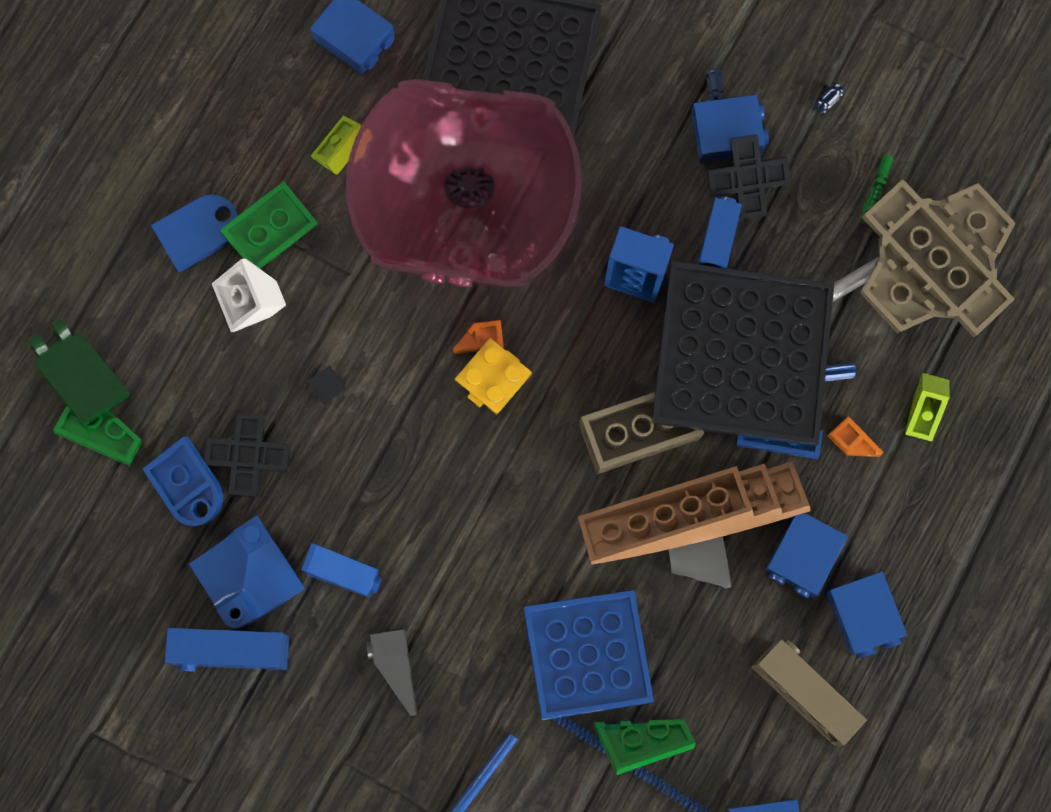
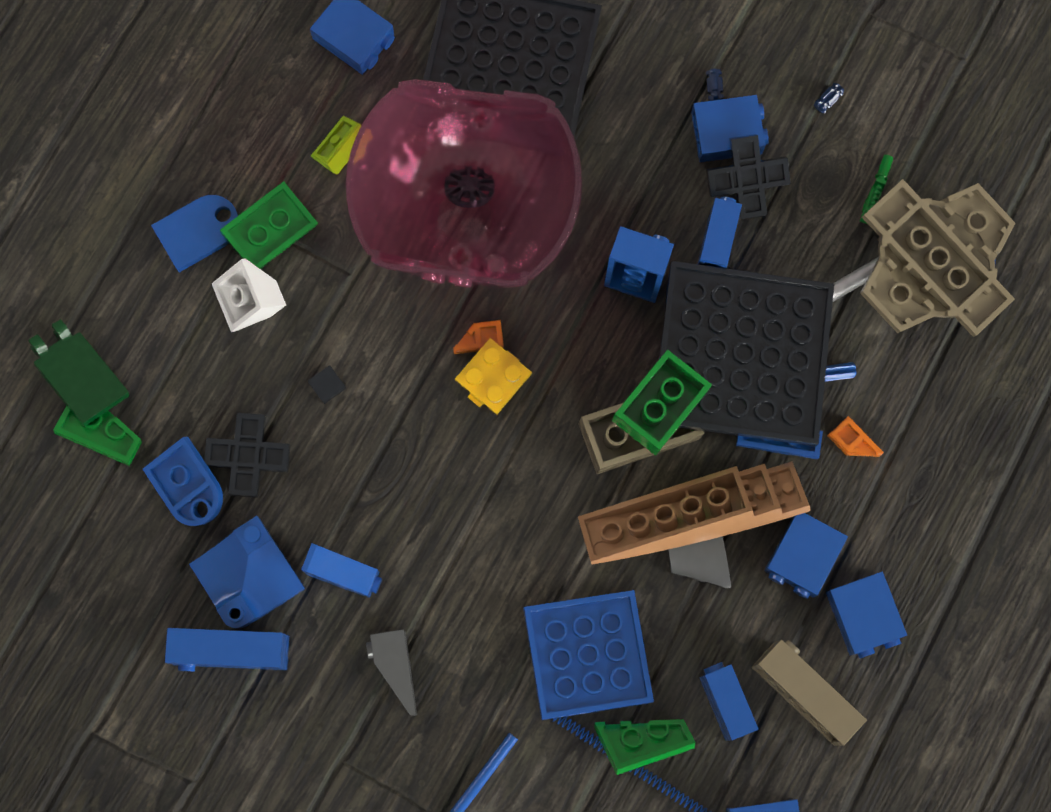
(661, 402): none -> green brick
(728, 701): none -> blue brick
(928, 406): lime slope -> none

